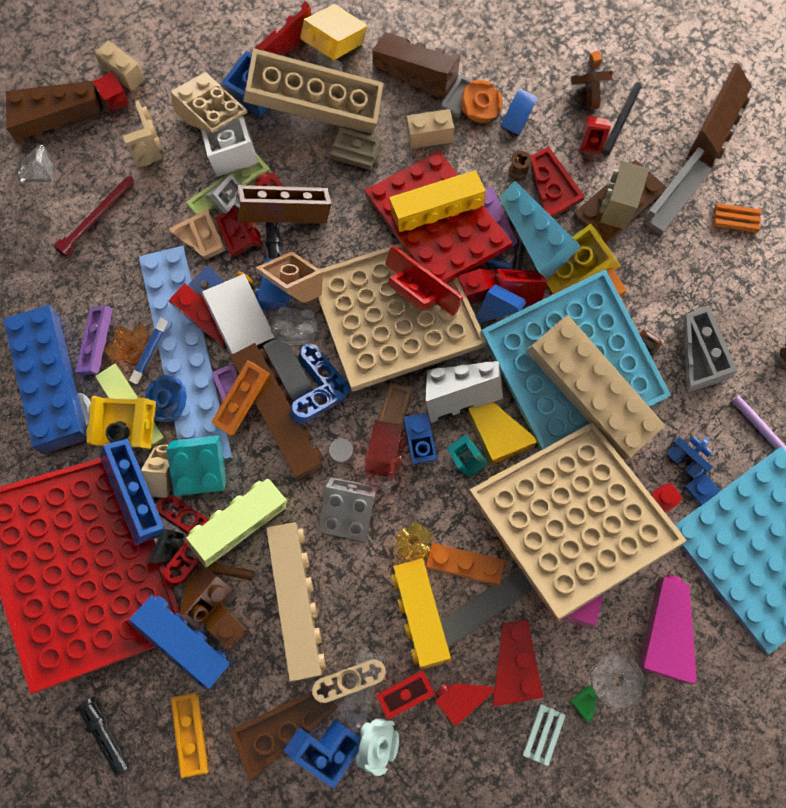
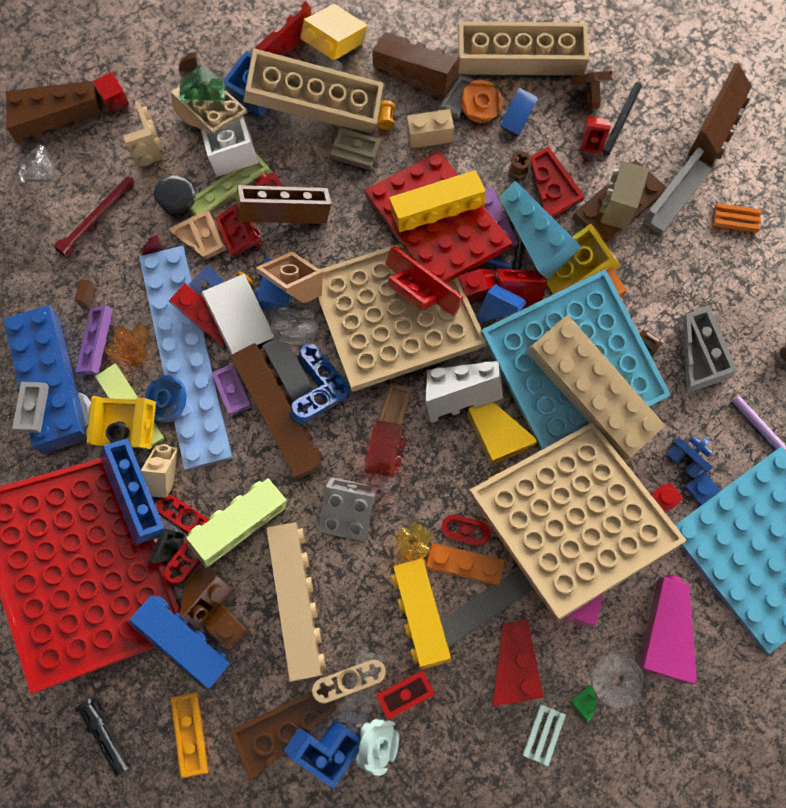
(30, 407): none -> light grey plate
(85, 294): none -> reddish brown tile
(124, 67): tan brick -> none
(148, 351): blue bar -> none
(154, 245): none -> dark red tile
(175, 194): none -> black piece
(189, 62): none -> reddish brown tile
(197, 465): teal brick -> none
(202, 86): none -> clear green slope
(223, 194): light grey slope -> none
(227, 570): reddish brown bar -> none
(240, 398): orange plate -> none
(274, 242): black pin -> none
(341, 450): light grey tile -> none
(385, 116): none -> light orange bush
(419, 438): blue slope -> none
(460, 700): red slope -> none
(466, 527): none -> red plate
(467, 456): teal window -> none
(523, 48): none -> tan brick
(595, 59): orange piece -> none

